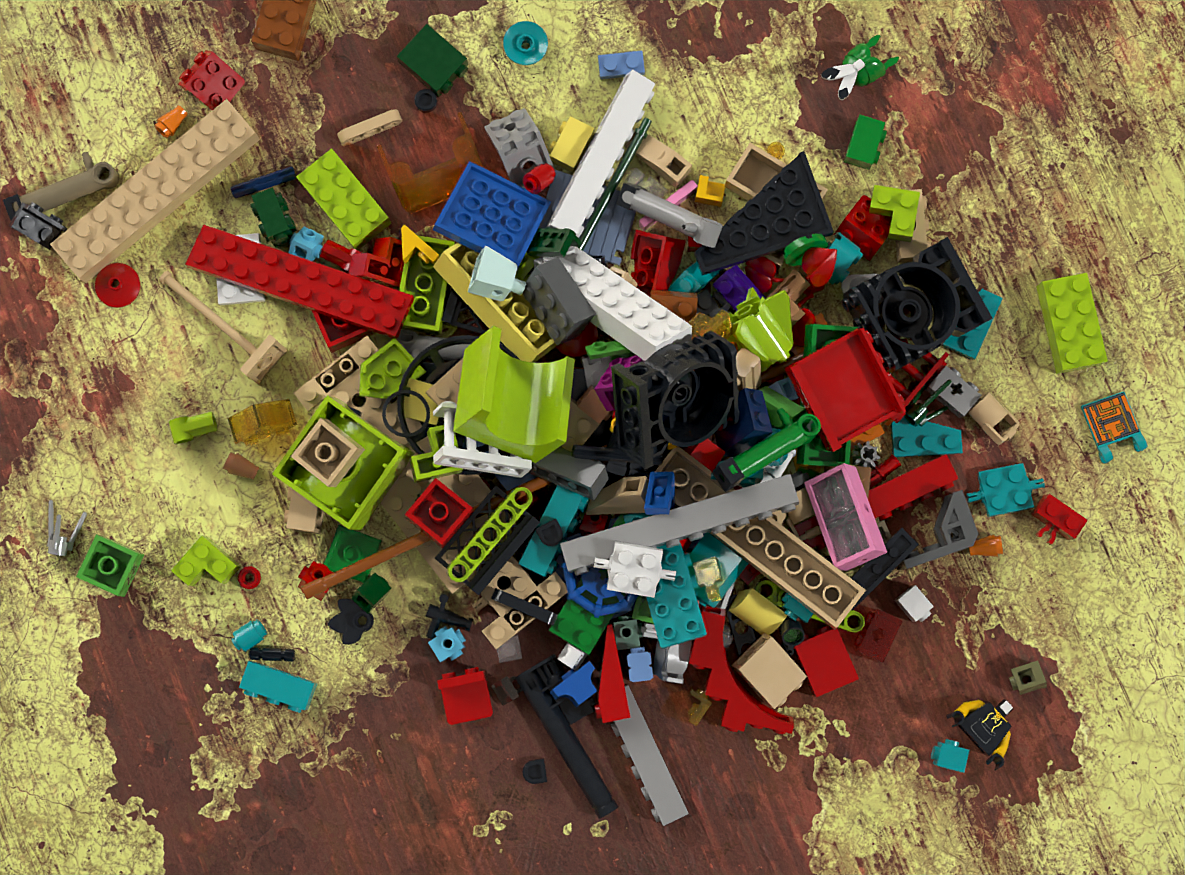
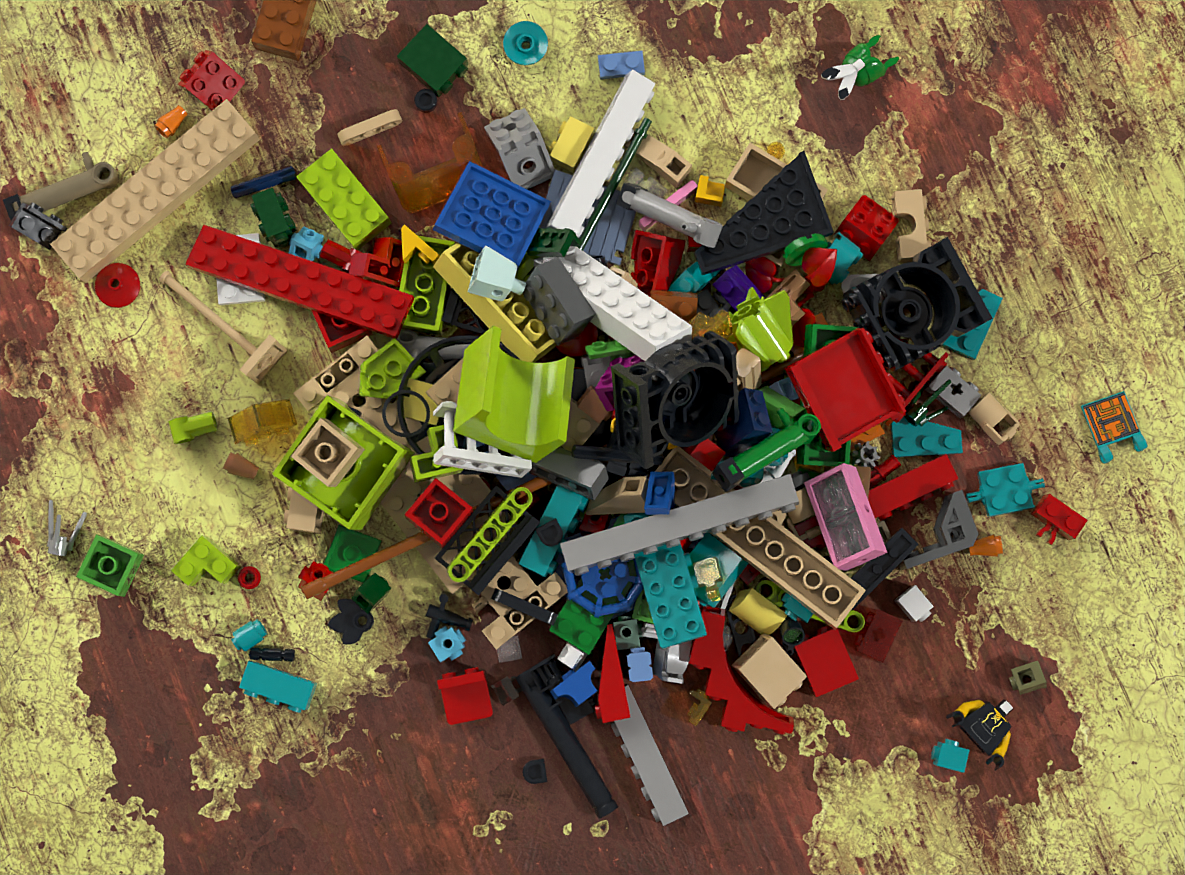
(539, 178): red brick -> none
(634, 569): white plate -> none
(865, 141): green brick -> none
(898, 204): lime brick -> none
(1071, 323): lime brick -> none

